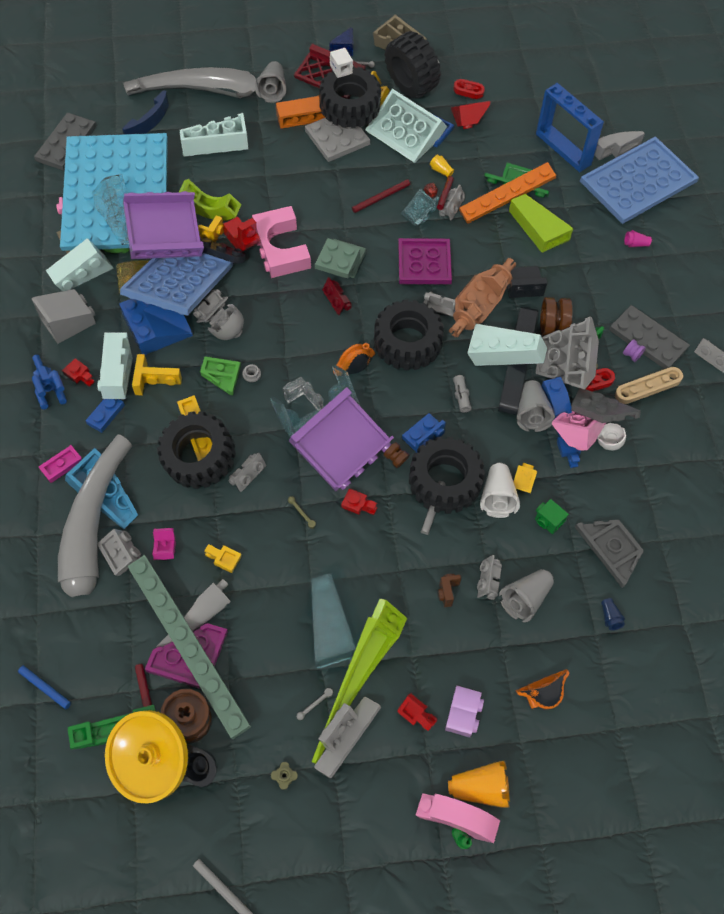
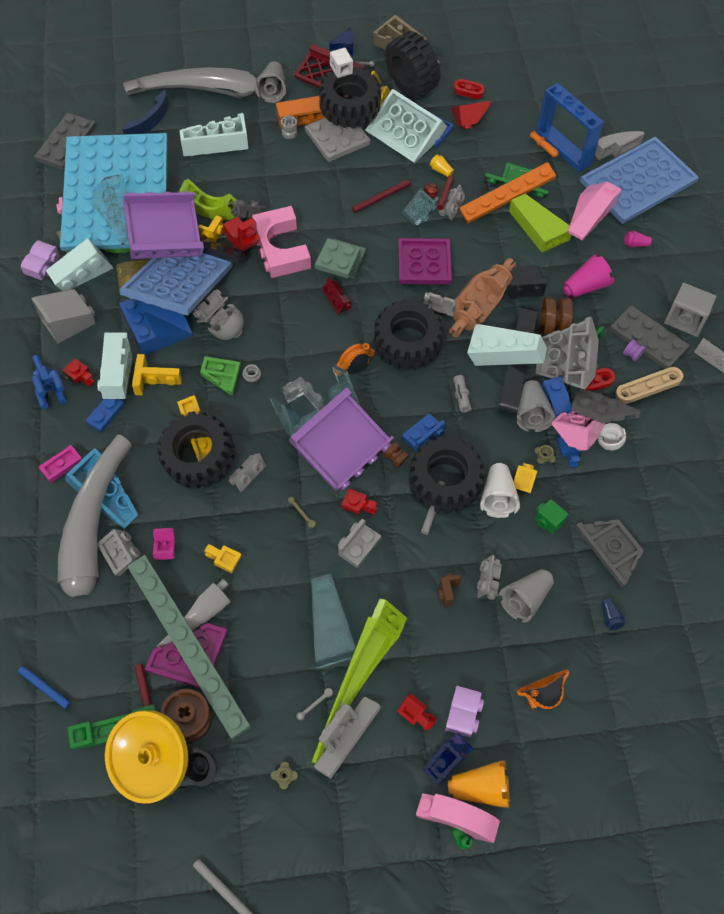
(39, 260): none -> lavender brick
(241, 208): none -> dark grey hinge
(289, 127): none -> light grey wheel
(358, 543): none -> light grey bracket
(447, 758): none -> clear blue slope
(545, 145): none -> orange piece
(545, 449): none -> olive plate
(589, 277): none -> dark pink cone
(592, 207): none -> bright pink wedge
(690, 309): none -> light grey slope

